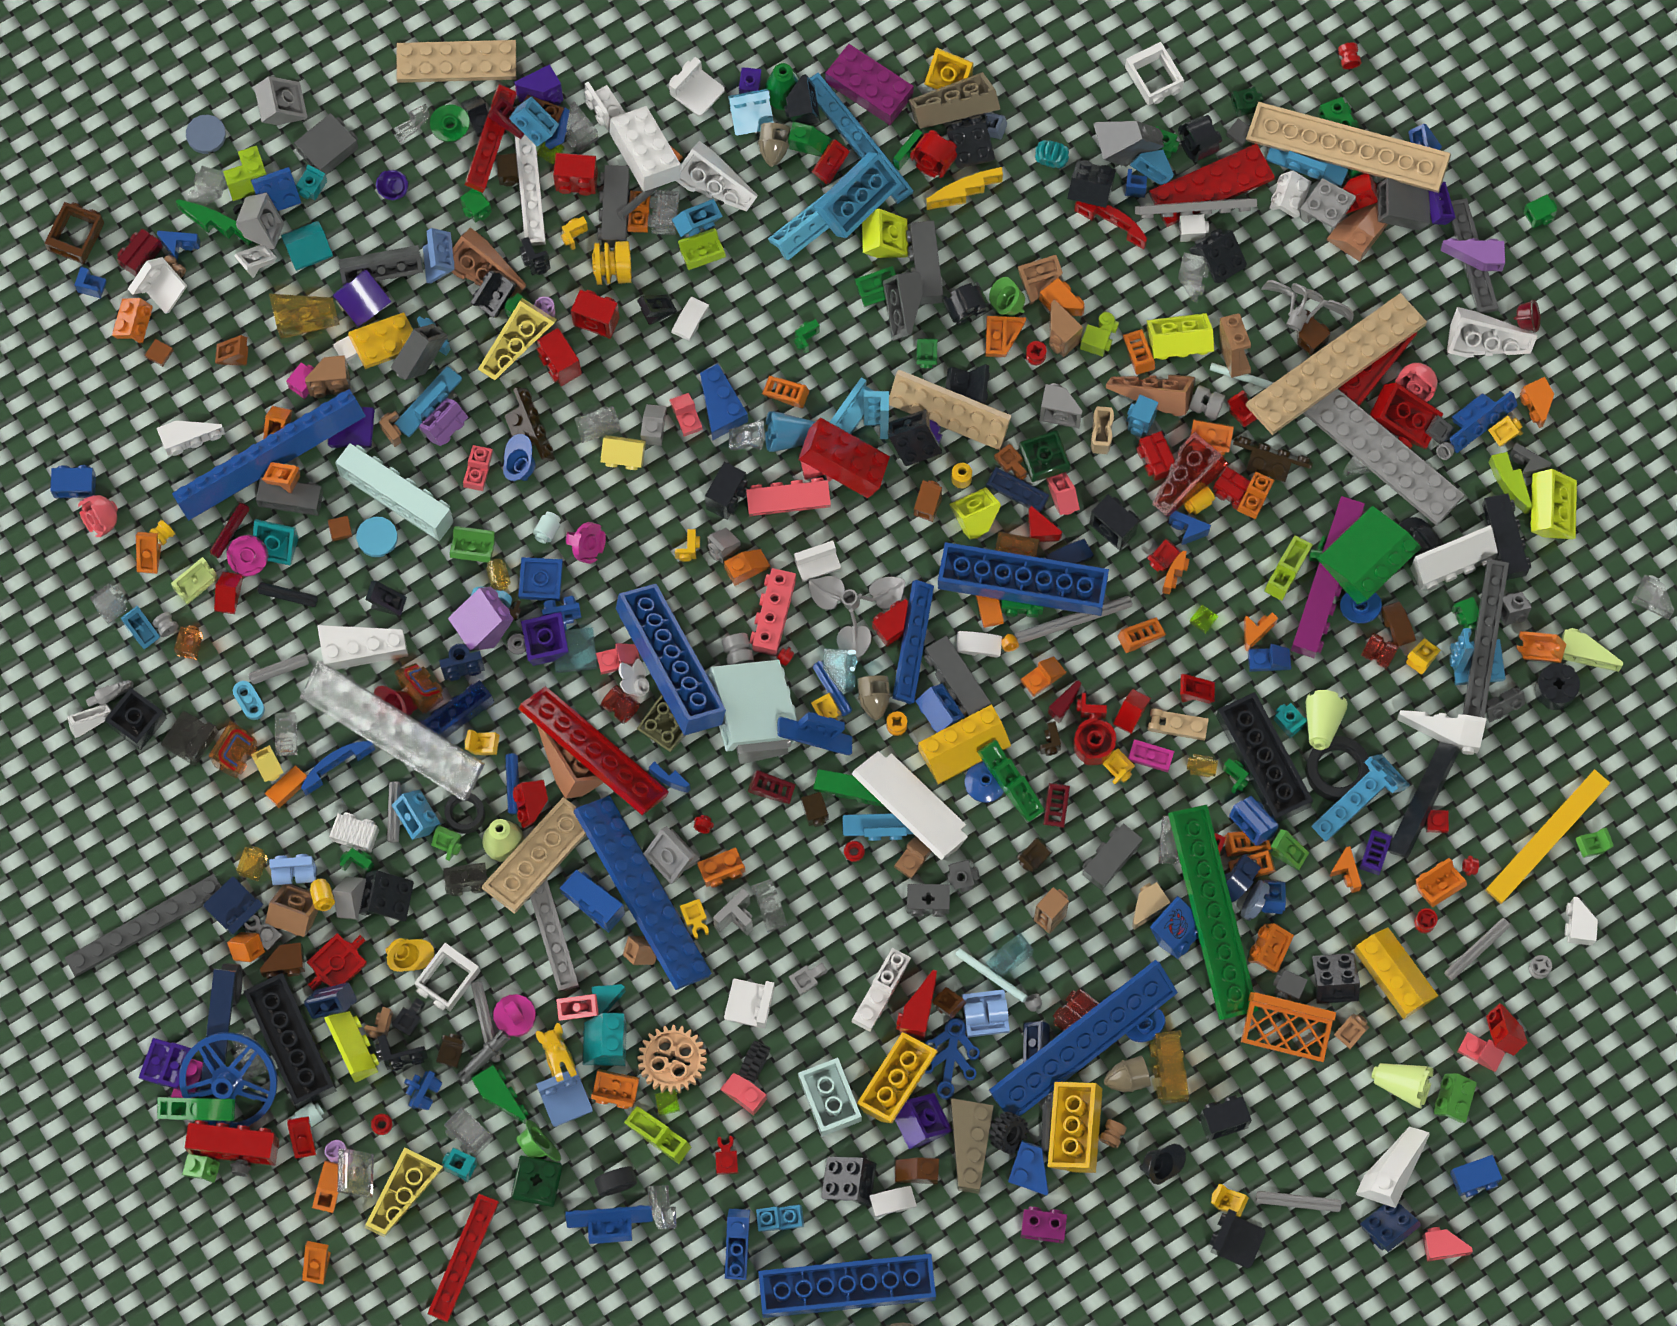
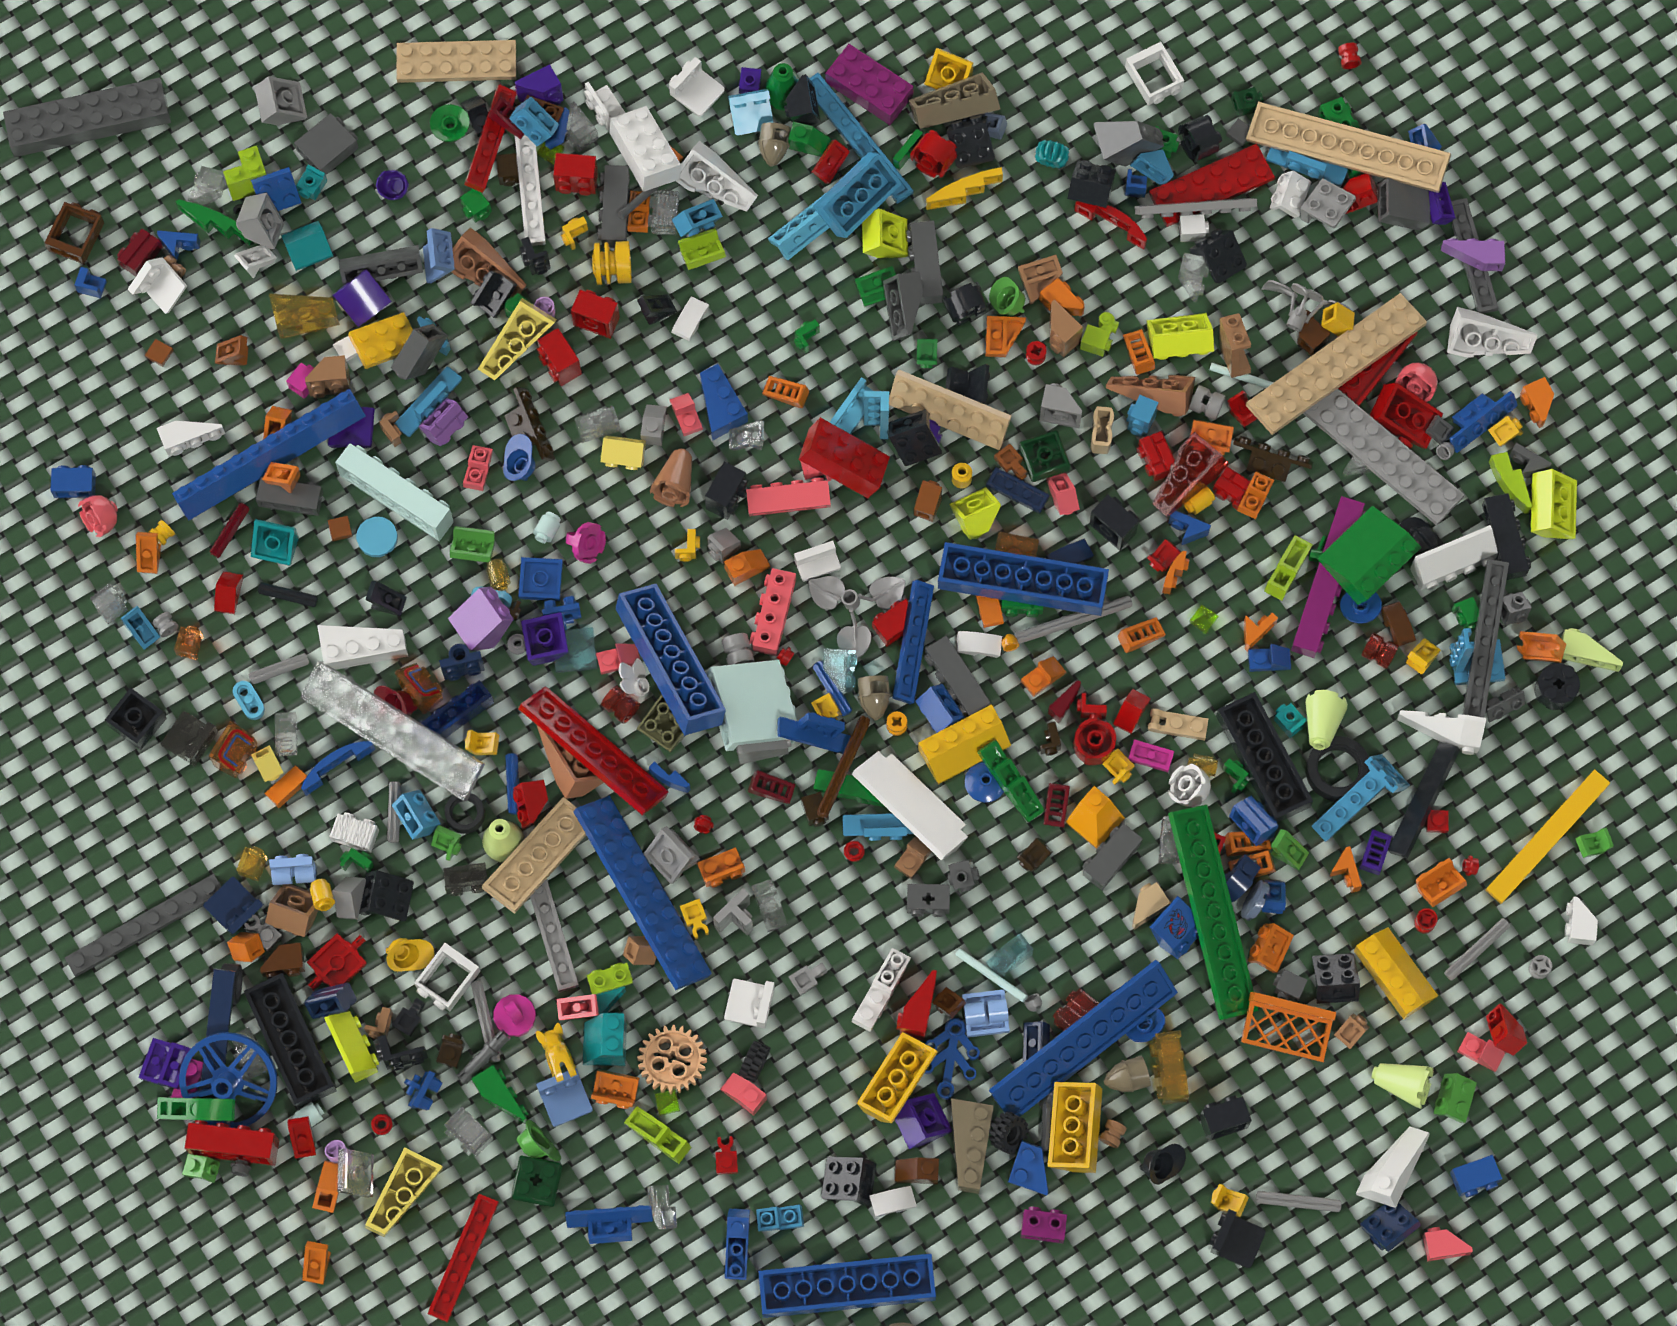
(87, 117): none -> dark grey brick
(87, 720): white slope -> none
(109, 693): light grey piece -> none
(132, 319): orange bracket -> none
(194, 581): yellowish green hinge -> none
(205, 134): sand blue tile -> none
(247, 555): dark pink tile -> none
(417, 119): clear slope -> none
(456, 1156): teal brick -> none
(593, 900): blue wedge -> none
(609, 979): none -> lime bracket
(615, 1181): black tyre -> none
(674, 480): none -> nougat cone
(785, 431): dark azure cone -> none
(829, 1097): light aqua brick -> none
(843, 767): none -> reddish brown axle
(1042, 528): red slope -> none
(1051, 910): medium nougat brick -> none
(1095, 817): none -> light orange slope
(1189, 785): none -> white cylinder
(1197, 689): red slope -> none
(1337, 319): none -> yellow brick
(1358, 232): nougat wedge -> none
(1528, 316): dark red piece -> none
(1540, 211): green brick -> none
(1653, 596): clear slope -> none

